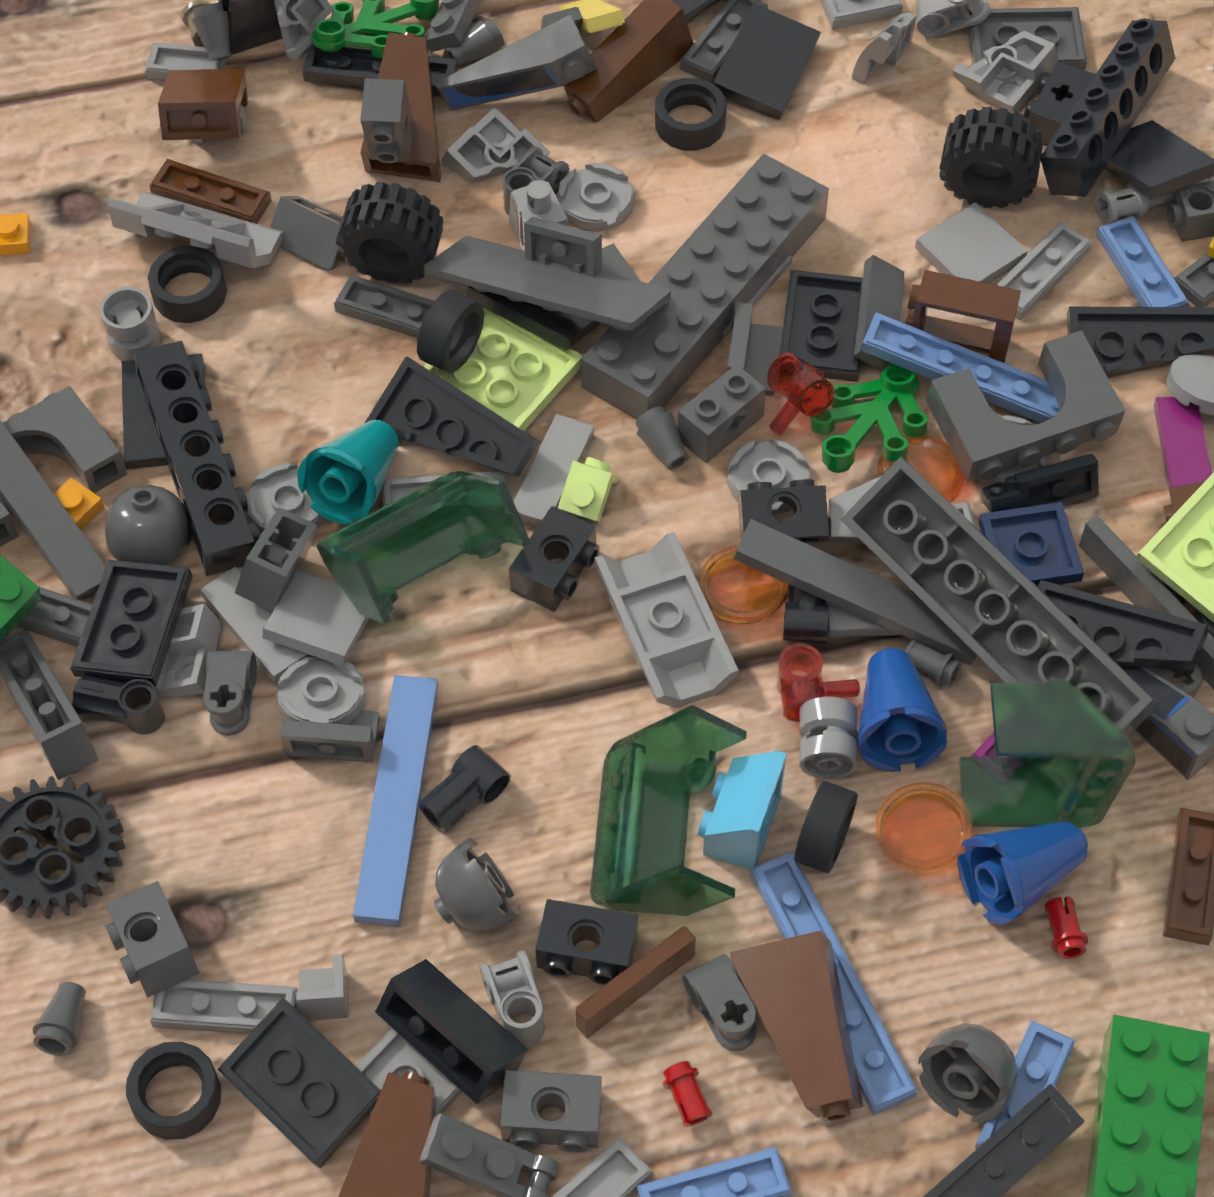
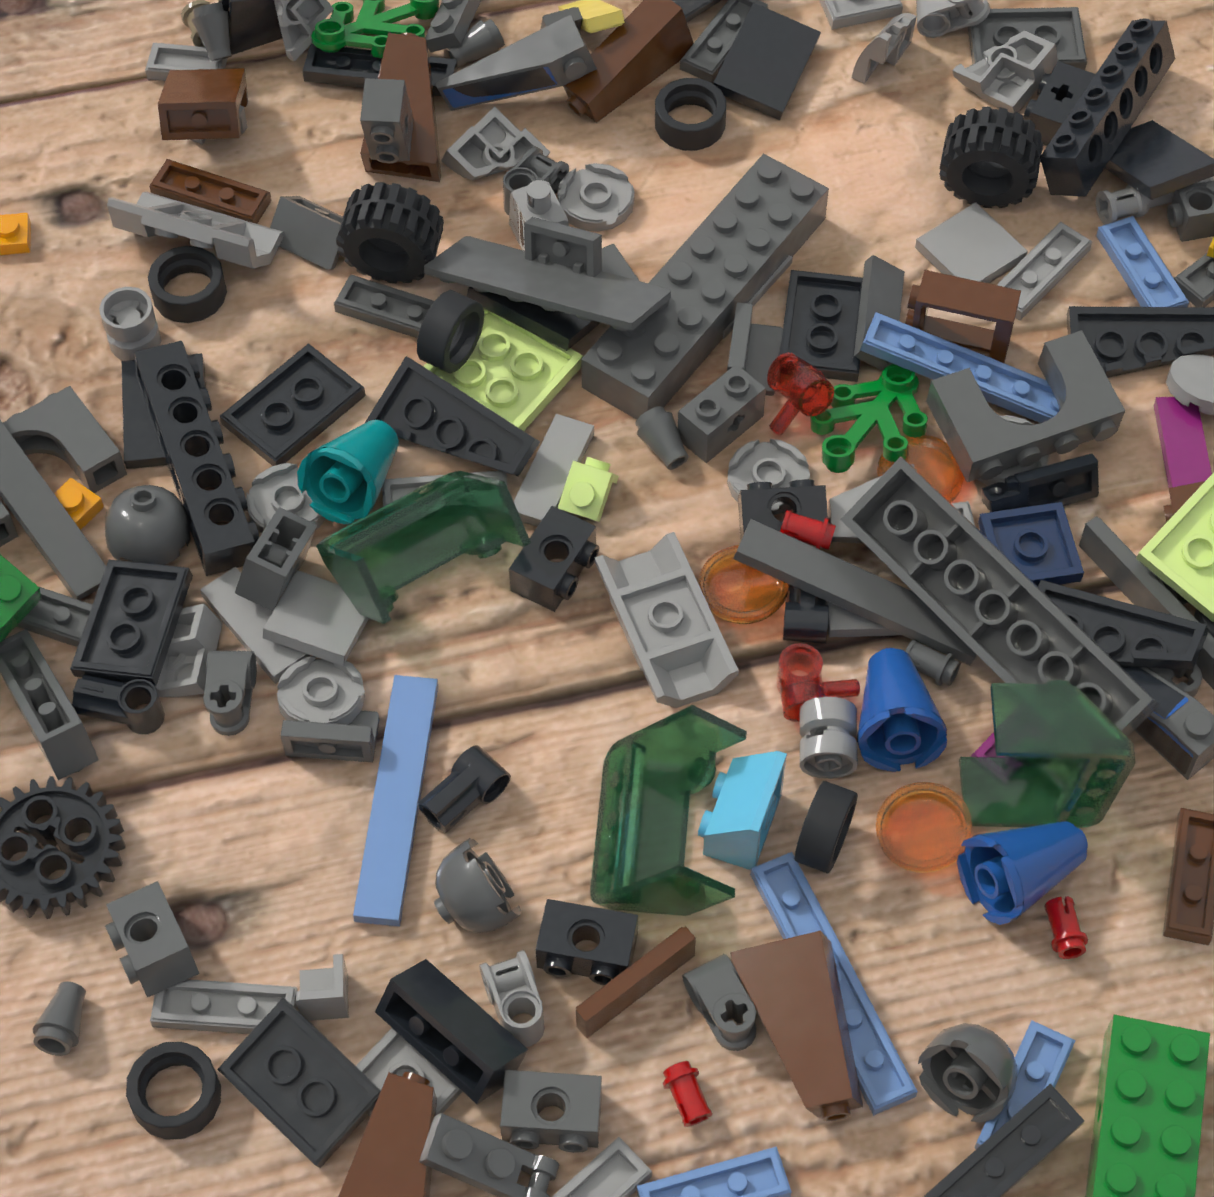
(292, 406): none -> black tile
(808, 530): none -> red pin

